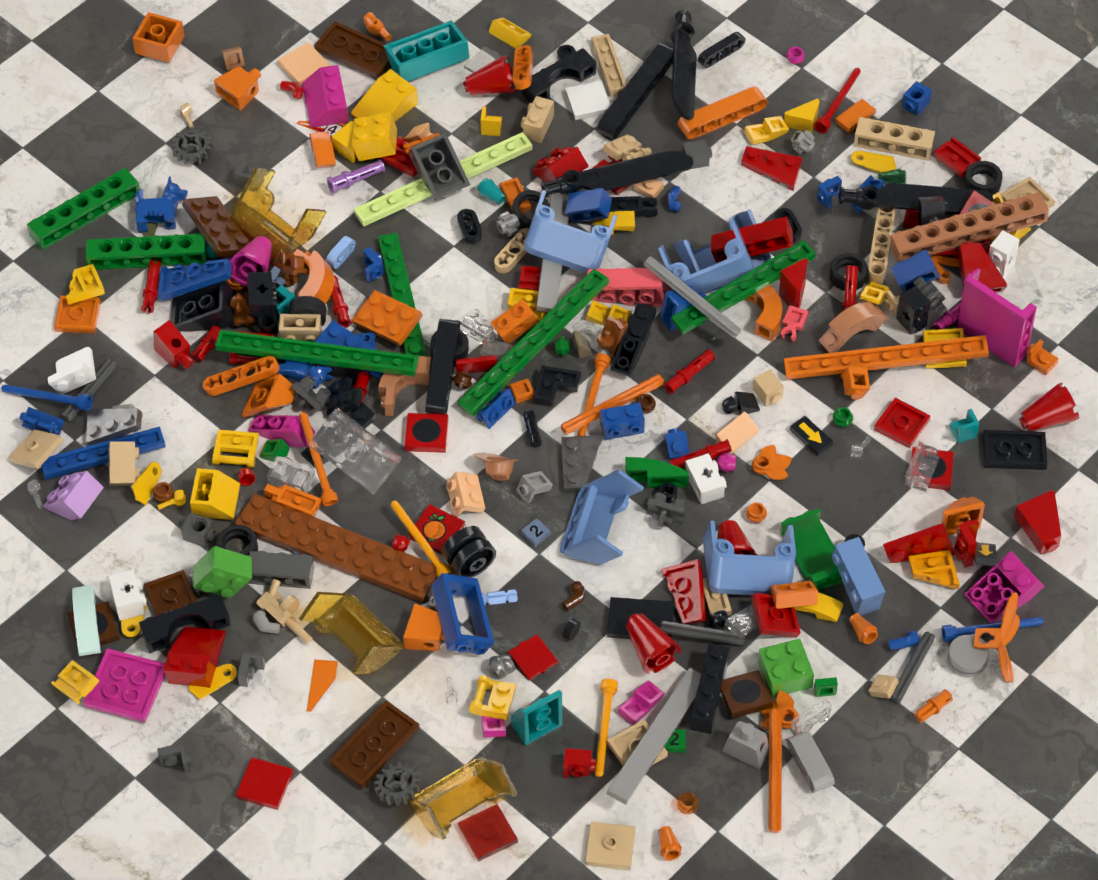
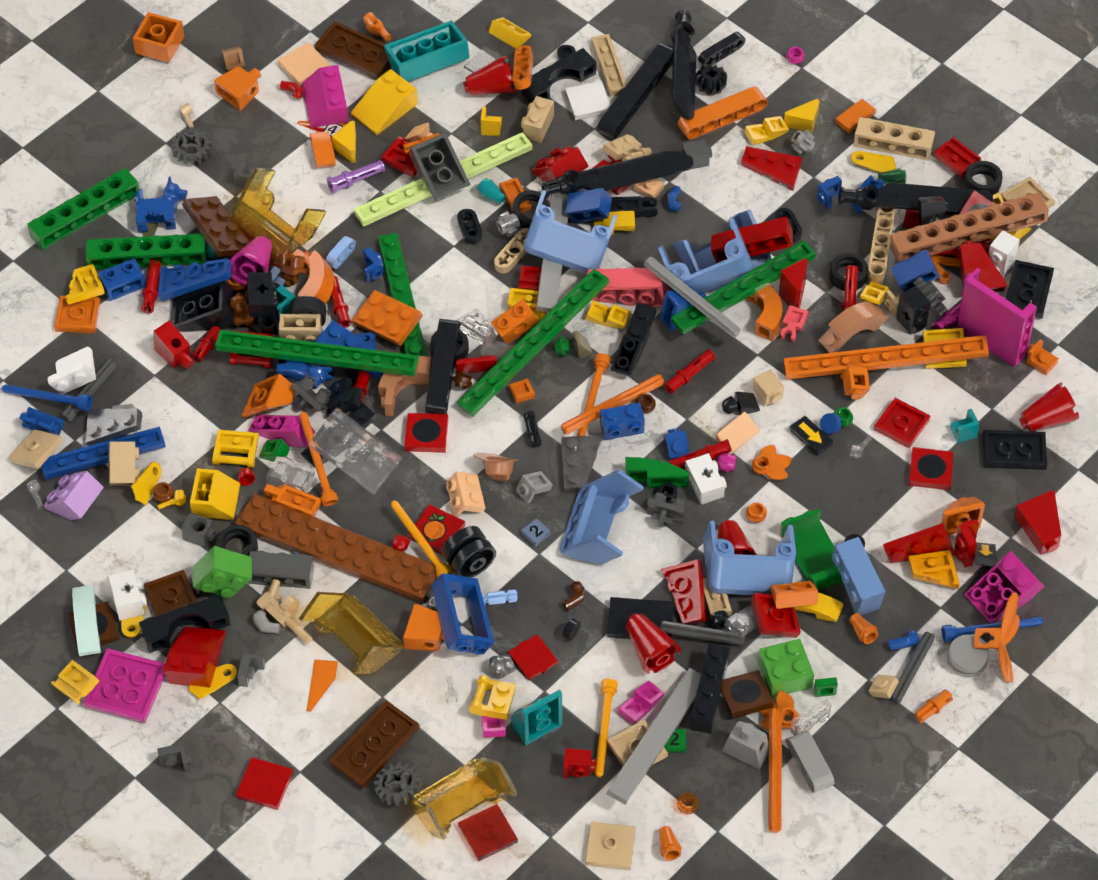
(122, 279): none -> blue brick
(241, 378): orange beam -> none
(374, 136): yellow brick -> none
(498, 408): blue hinge -> none
(552, 379): black plate -> none
(612, 334): dark orange hips -> none
(711, 79): none -> black gear
(822, 123): red piece -> none
(830, 423): none -> blue tile
(916, 98): blue brick -> none
(921, 467): clear hinge -> none
(1030, 285): none -> black plate

